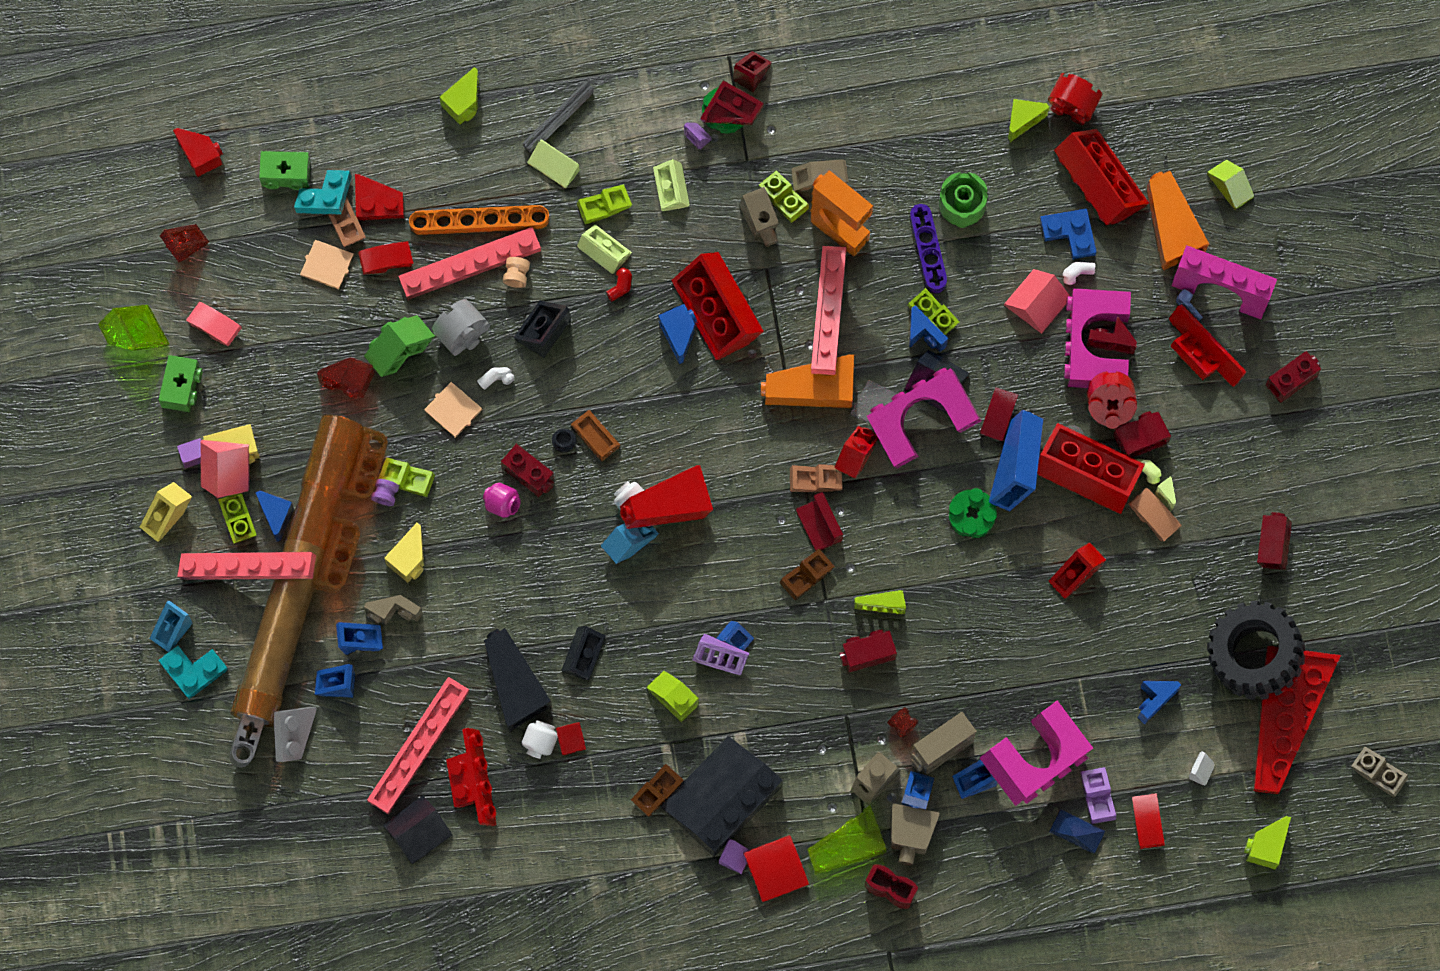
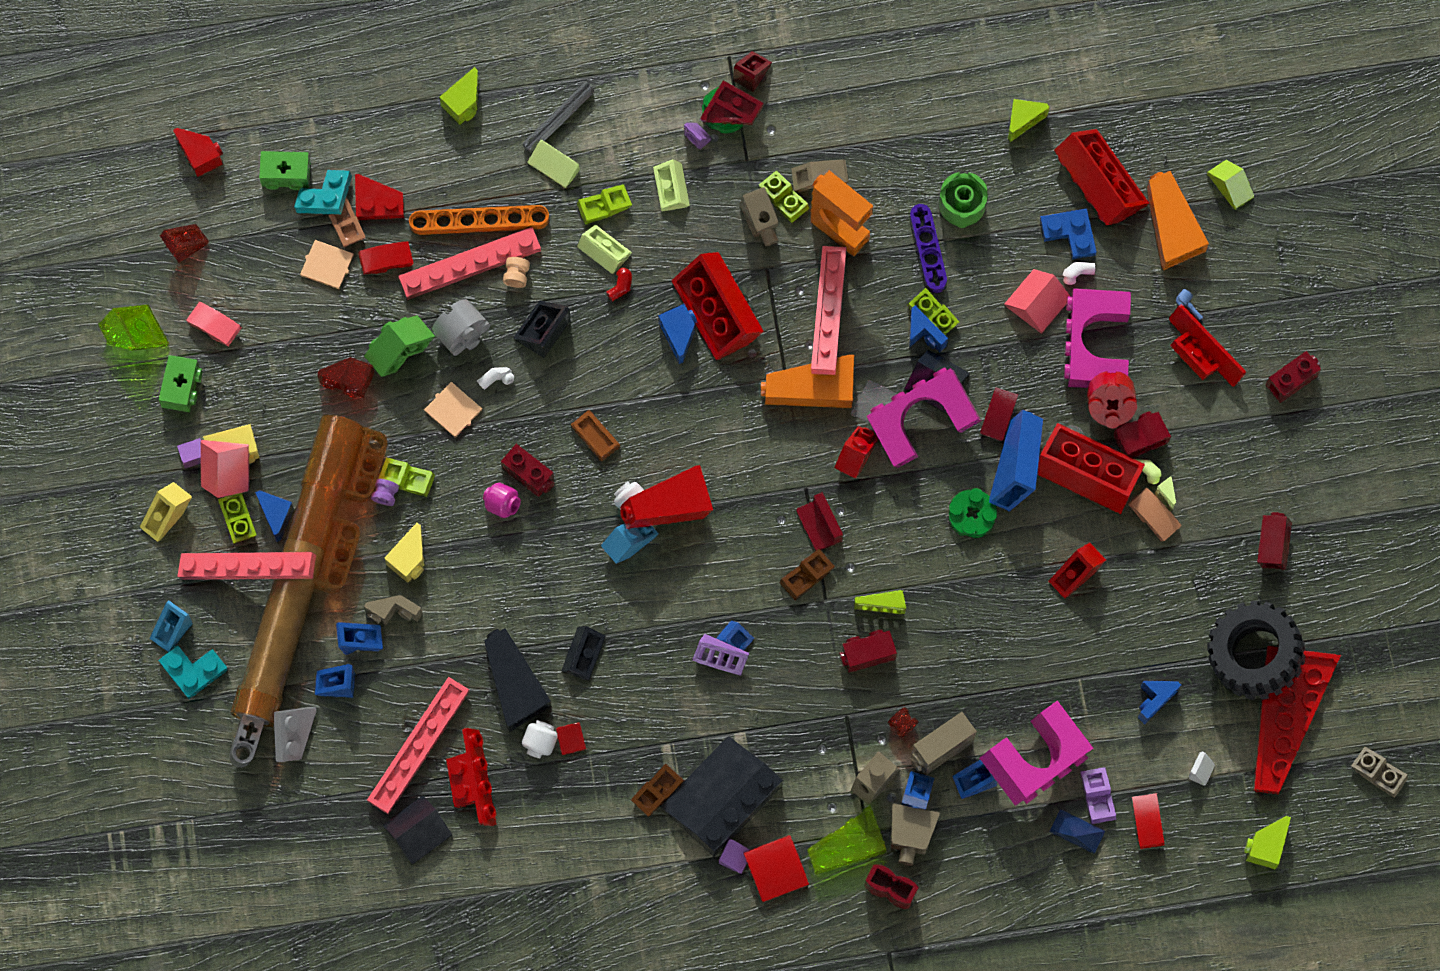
(563, 440): black plate -> none
(674, 695): lime slope -> none
(815, 479): nougat slope -> none
(1074, 97): red brick -> none
(1118, 341): dark red slope -> none
(1249, 285): dark pink arch -> none

